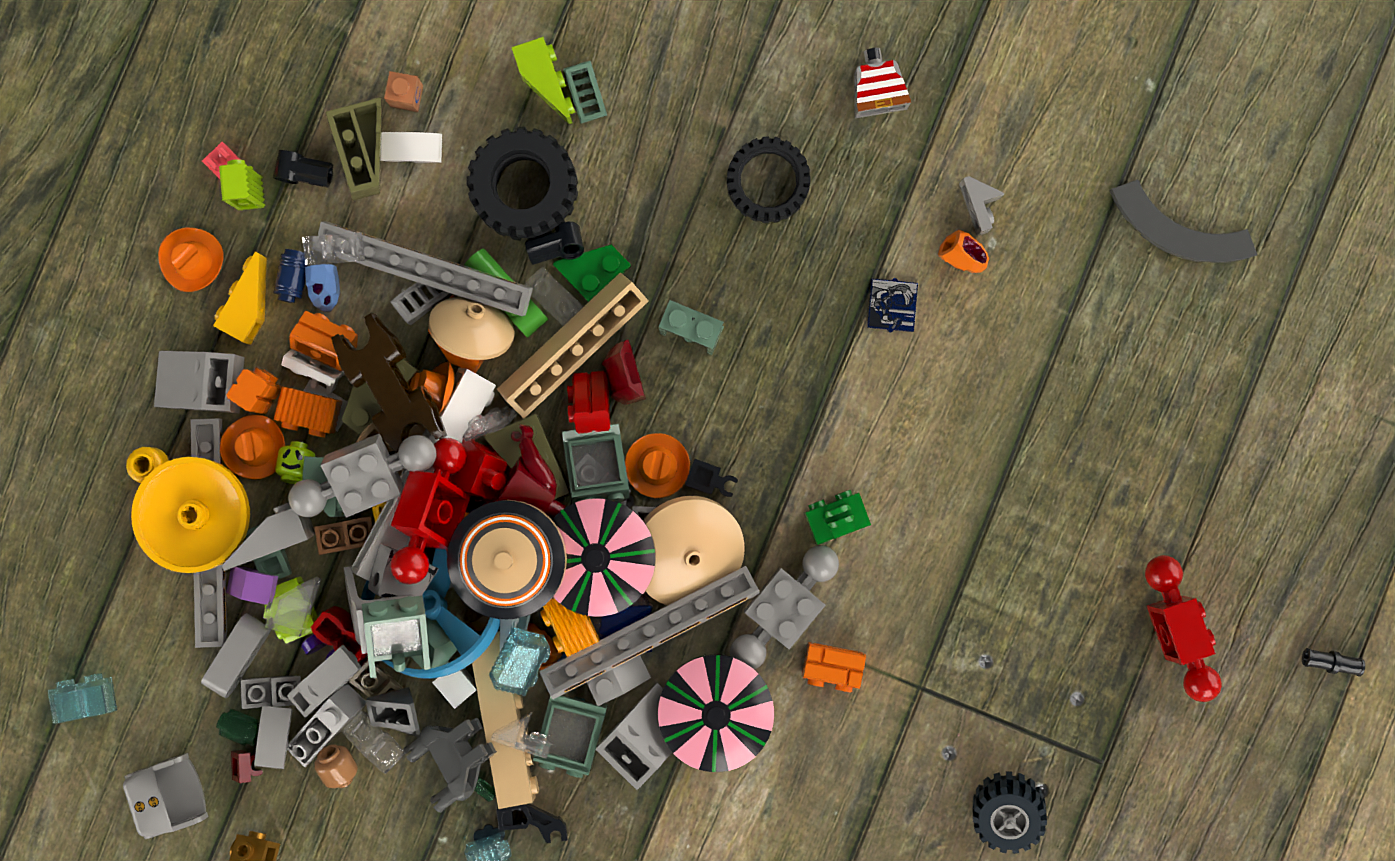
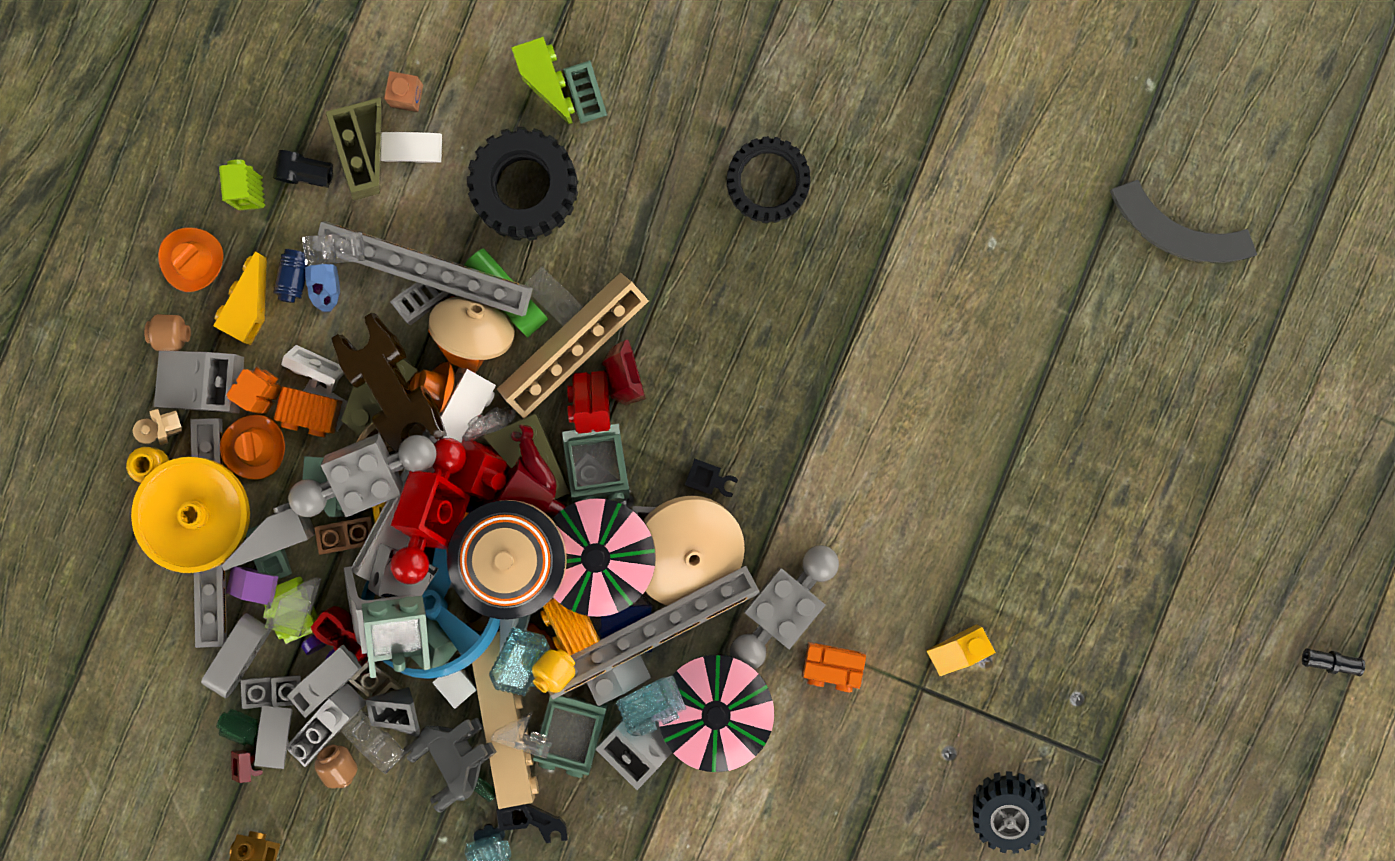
(82, 700): clear light blue brick -> none
(158, 427): none -> tan hips
(165, 797): light grey piece -> none
(167, 332): none -> medium nougat head
(219, 157): coral tile -> none
(291, 461): lime head -> none
(314, 335): orange brick -> none
(553, 671): none -> yellow head
(563, 242): black piece -> none
(593, 270): green wing -> none
(651, 705): none -> clear light blue brick
(657, 465): orange hat -> none
(691, 325): sand green window -> none
(837, 517): green brick -> none
(879, 86): torso -> none
(892, 305): piece -> none
(961, 650): none -> yellow slope
(964, 252): orange rock -> none
(976, 196): light grey slope -> none
(1182, 629): red brick -> none

